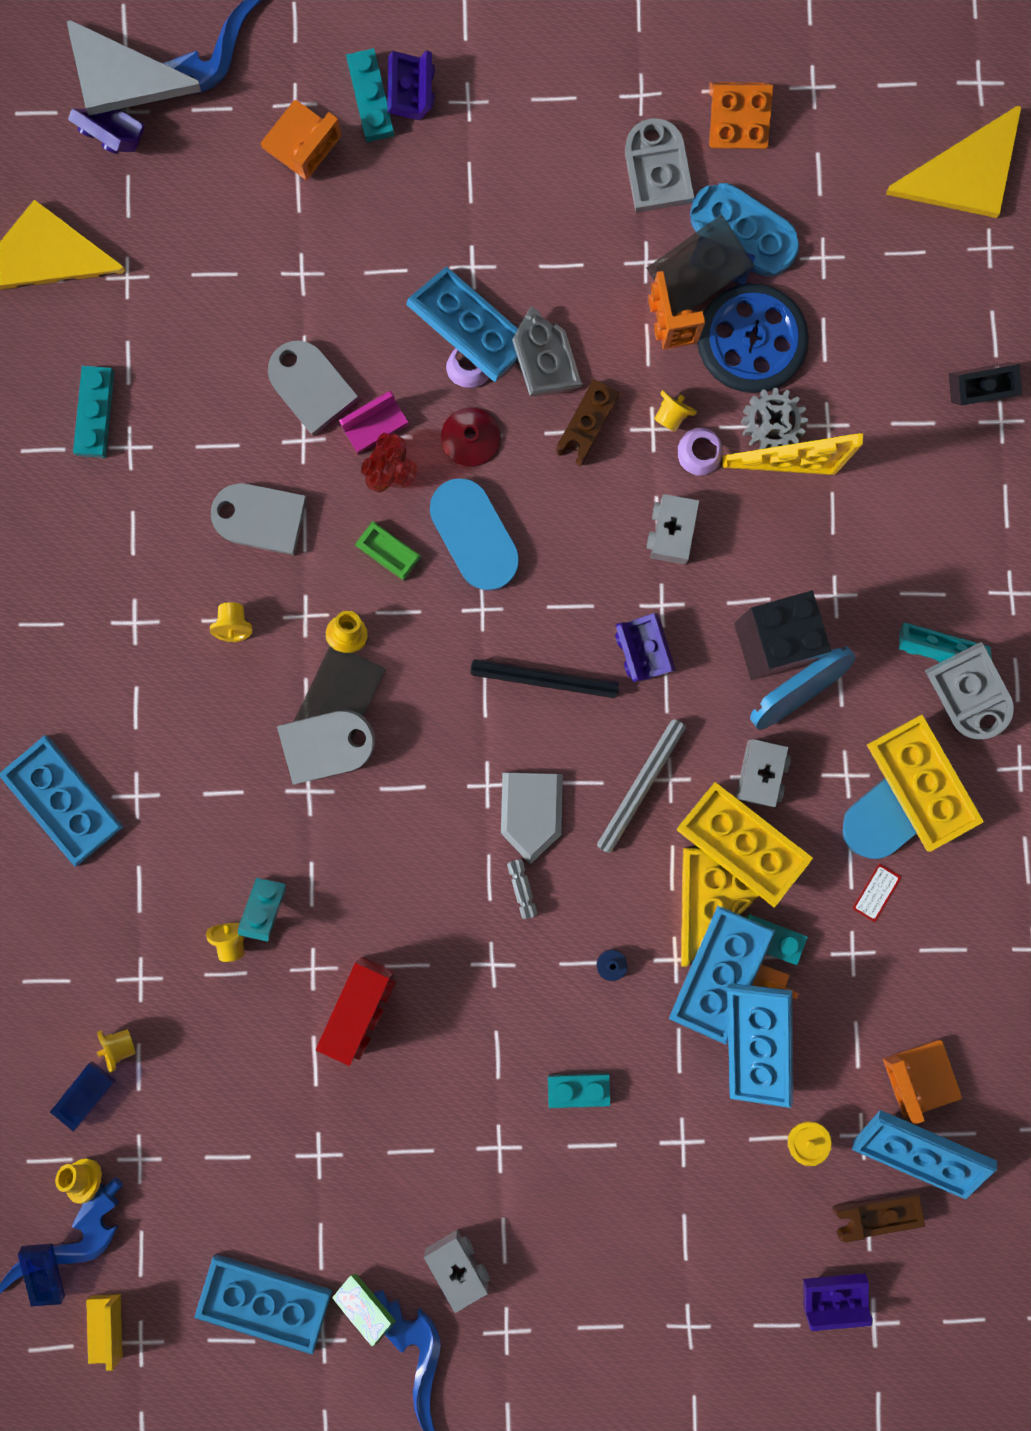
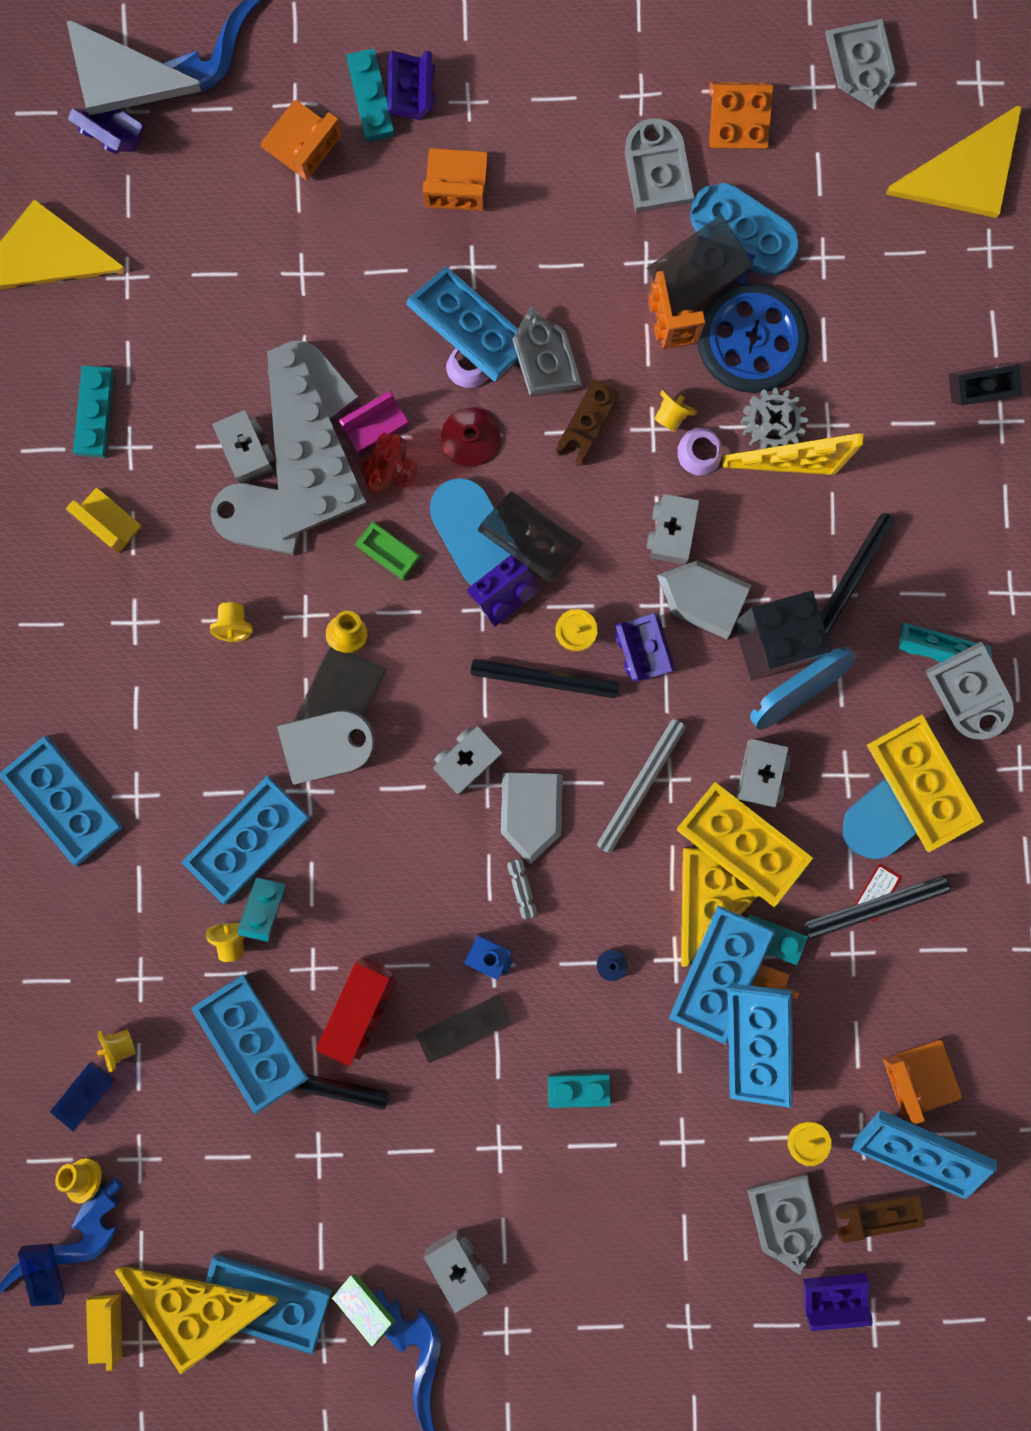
(105, 519): none -> yellow panel
(191, 1314): none -> yellow tile
(232, 434): none -> light grey brick
(246, 840): none -> dark azure tile
(249, 1044): none -> dark azure tile
(310, 462): none -> light grey wing
(345, 1092): none -> black axle
(455, 179): none -> orange bracket
(462, 776): none -> light grey brick
(463, 1028): none -> clear smoke tile
(489, 957): none -> blue brick
(504, 589): none -> dark purple bracket
(530, 536): none -> clear smoke tile
(576, 630): none -> yellow piece
(704, 596): none -> light grey tile
(786, 1220): none -> light grey tile
(856, 570): none -> black axle
(862, 60): none -> light grey tile
(877, 907): none -> black axle

